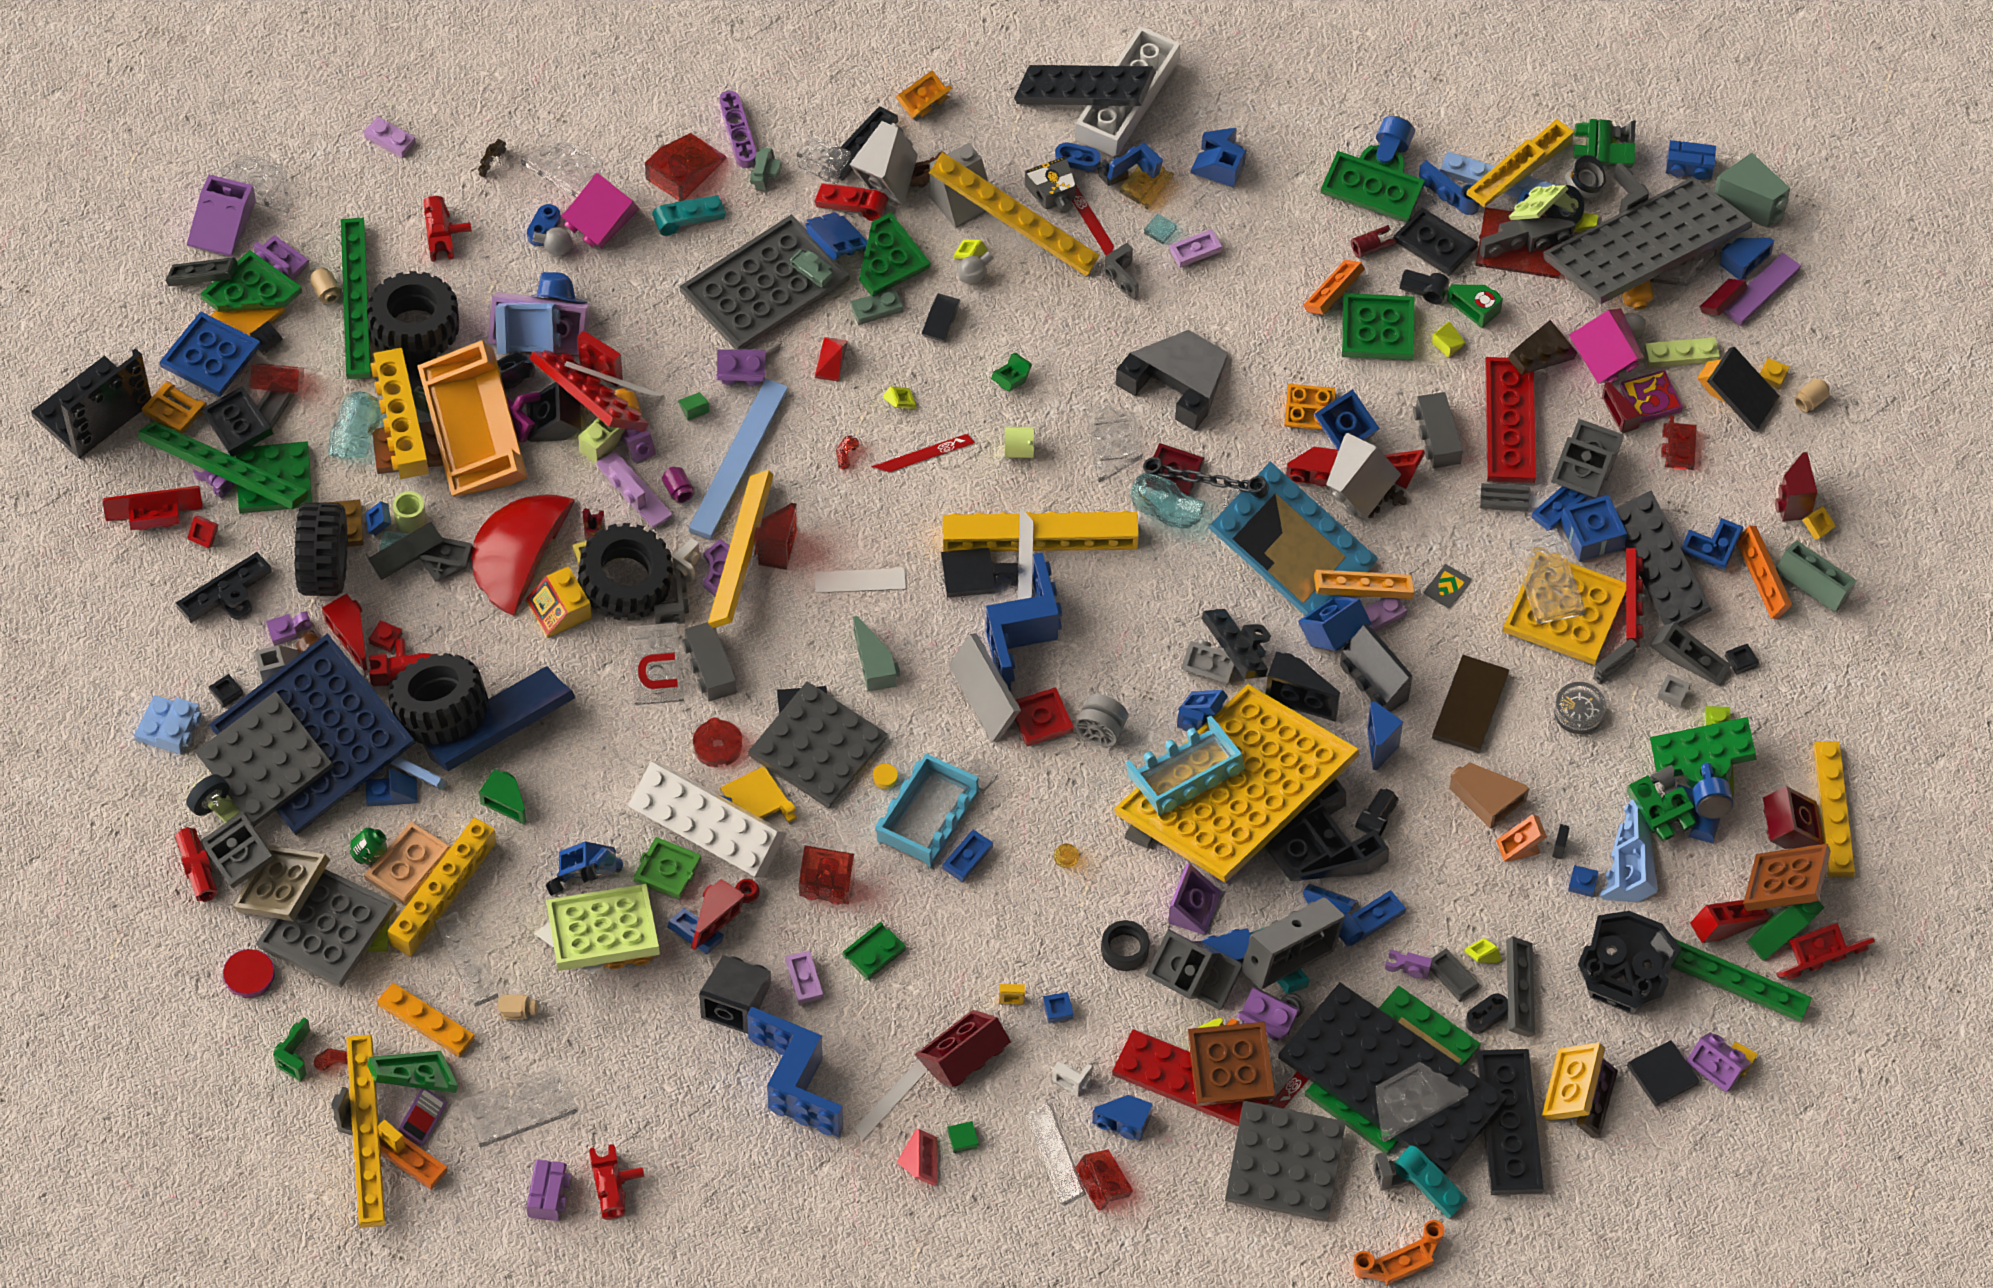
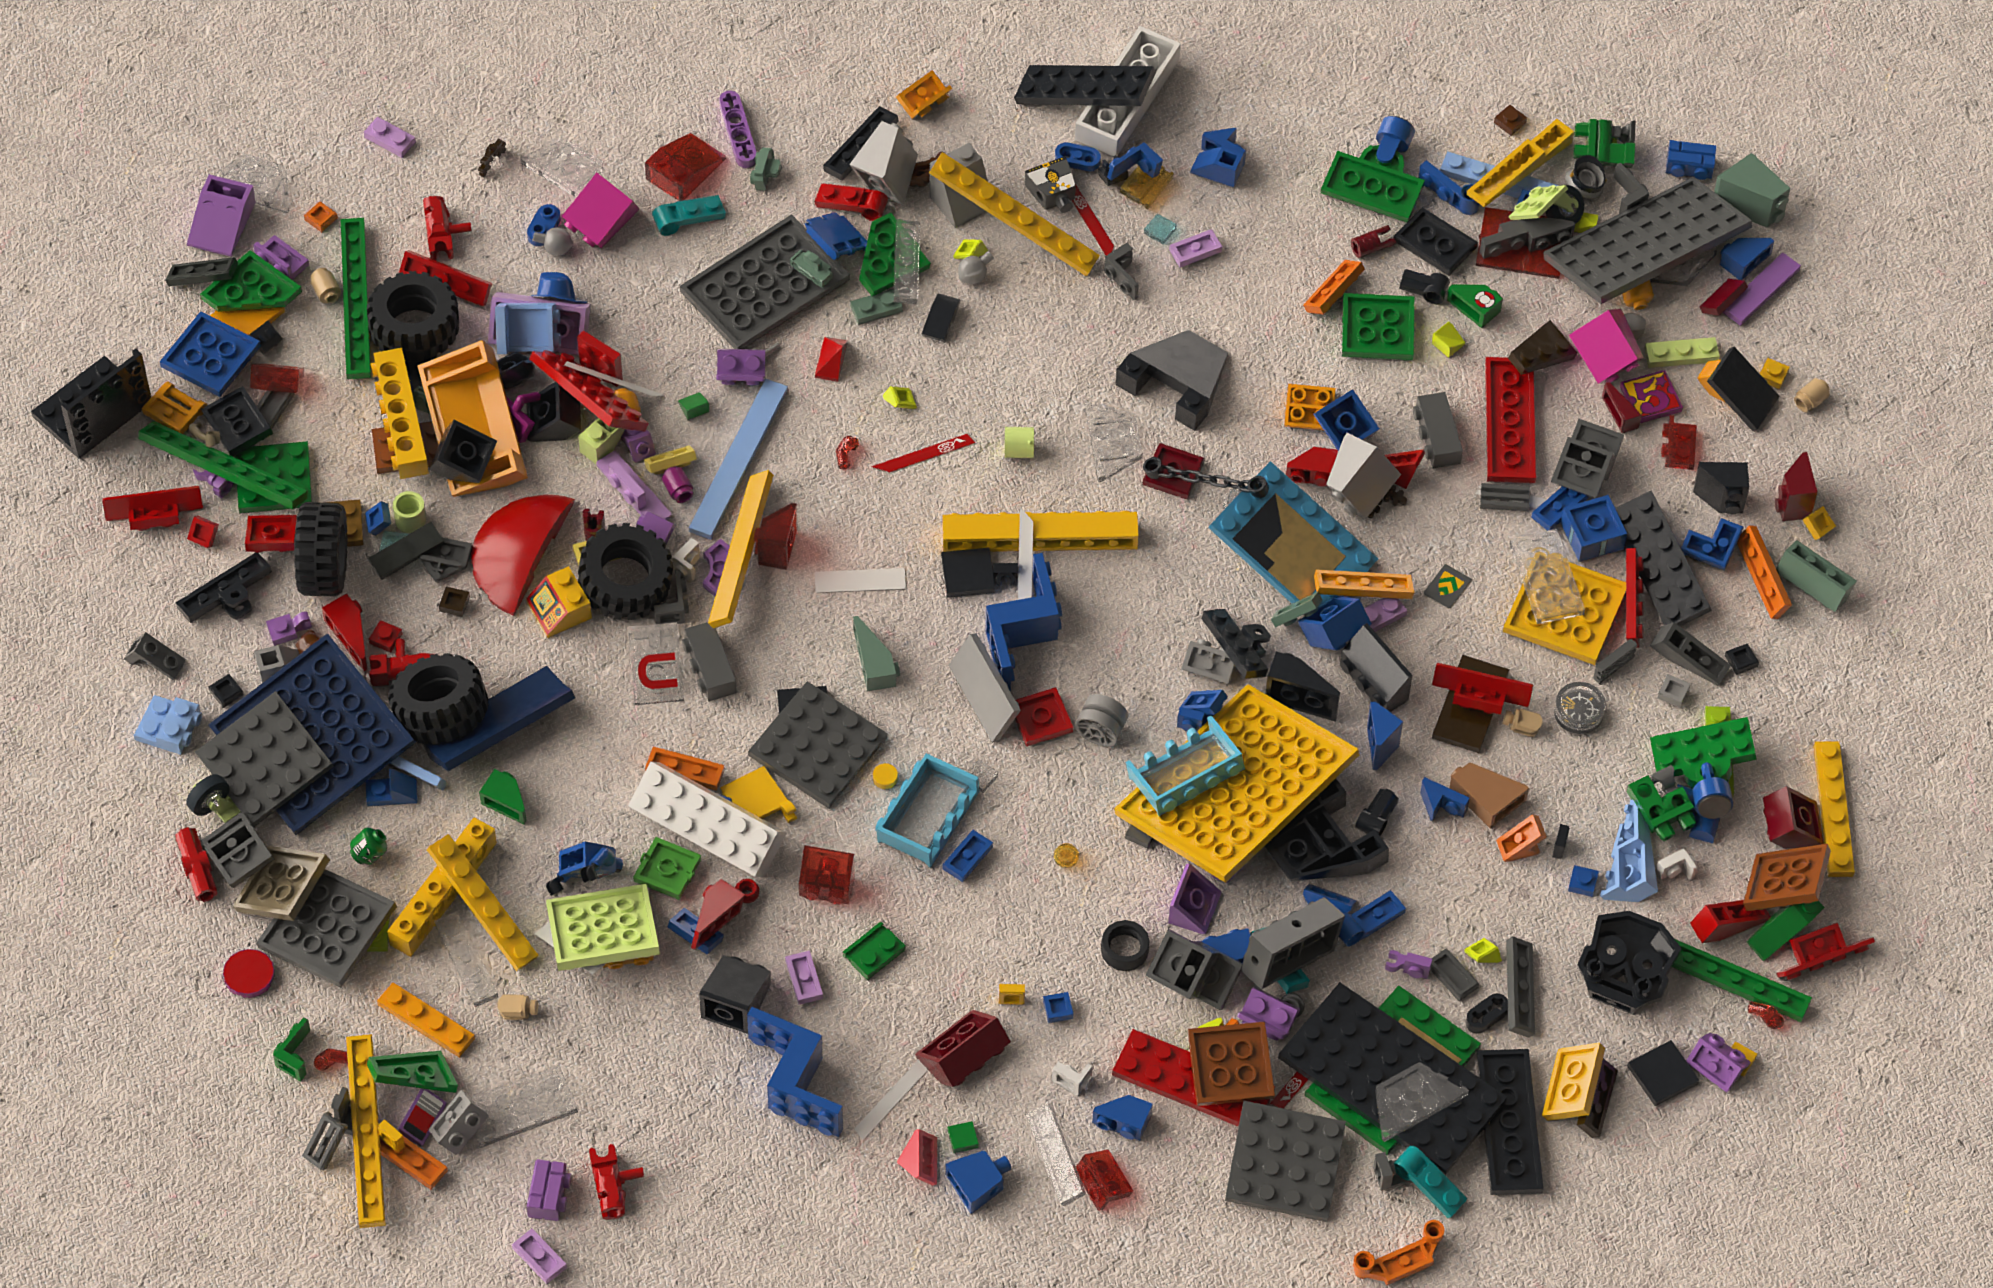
(155, 654): none -> dark grey bracket
(211, 437): none -> dark tan piece
(270, 533): none -> red plate
(320, 216): none -> orange tile
(334, 1123): none -> dark grey tile
(356, 422): clear light blue hair -> none
(407, 863): light nougat tile -> none
(454, 601): none -> dark brown plate
(458, 1123): none -> light grey bracket
(462, 283): none -> red plate
(462, 453): none -> black slope
(482, 902): none -> yellow plate
(539, 1256): none -> lavender plate
(657, 524): none -> medium lavender brick
(679, 457): none -> light yellow plate
(699, 770): none -> orange plate
(717, 730): clear red plate -> none
(822, 159): clear bracket -> none
(906, 261): none -> clear plate
(977, 1178): none -> blue torso
(1013, 373): green bracket -> none
(1165, 501): clear light blue hair -> none
(1289, 614): none -> sand green plate
(1438, 796): none -> blue slope
(1481, 689): none -> red bracket
(1510, 120): none -> reddish brown plate
(1523, 722): none -> tan arm
(1675, 863): none -> white bracket
(1723, 485): none -> black slope
(1767, 1013): none -> clear red arm

